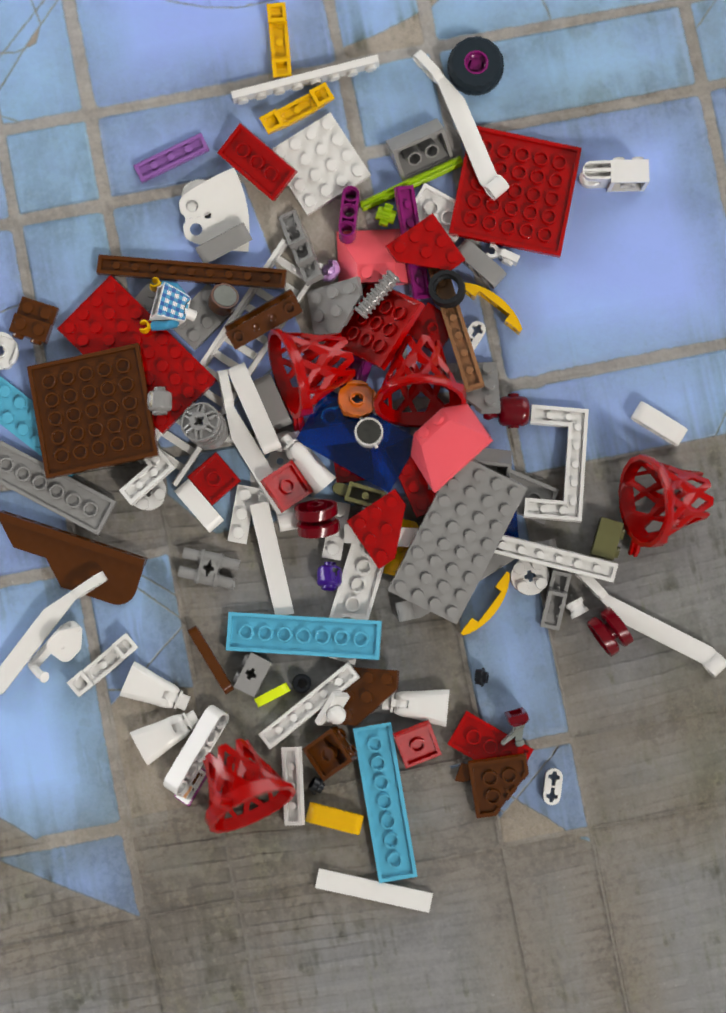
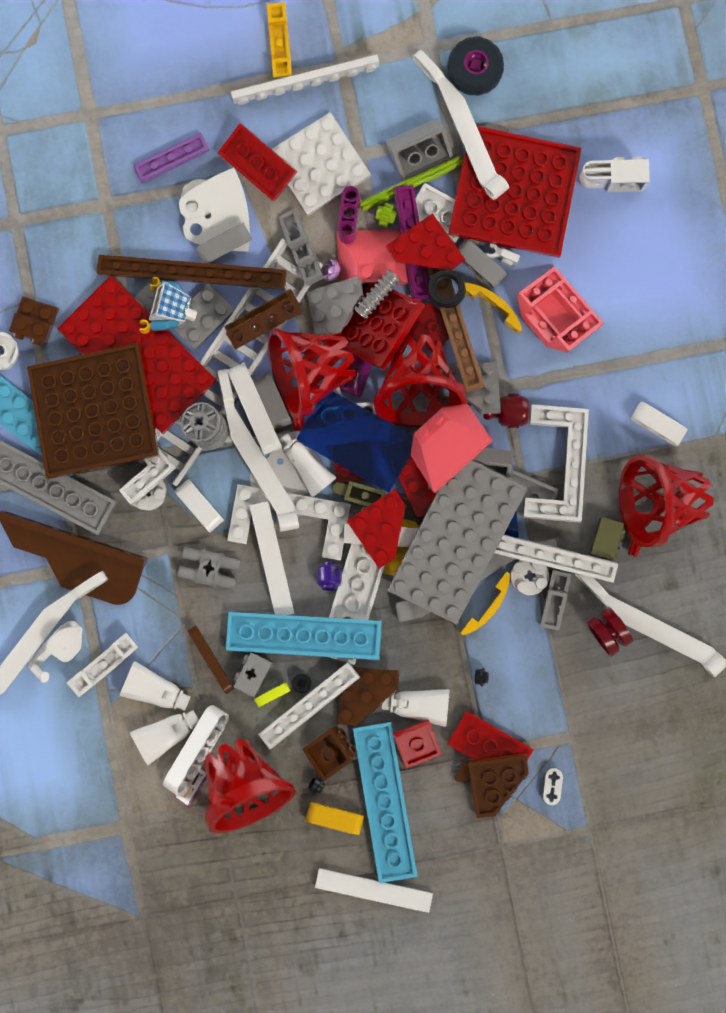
(159, 401): light grey head -> none
(214, 478): red plate -> none
(223, 299): piece -> none
(286, 486): red plate -> none
(293, 773): white plate -> none
(297, 110): yellow slope -> none
(317, 518): dark red wheel -> none
(333, 710): white tile -> none
(350, 407): orange plate -> none
(368, 432): pearl dark grey piece -> none
(476, 340): white beam -> none
(517, 719): piece -> none
(557, 312): none -> coral slope
(576, 607): white wheel -> none

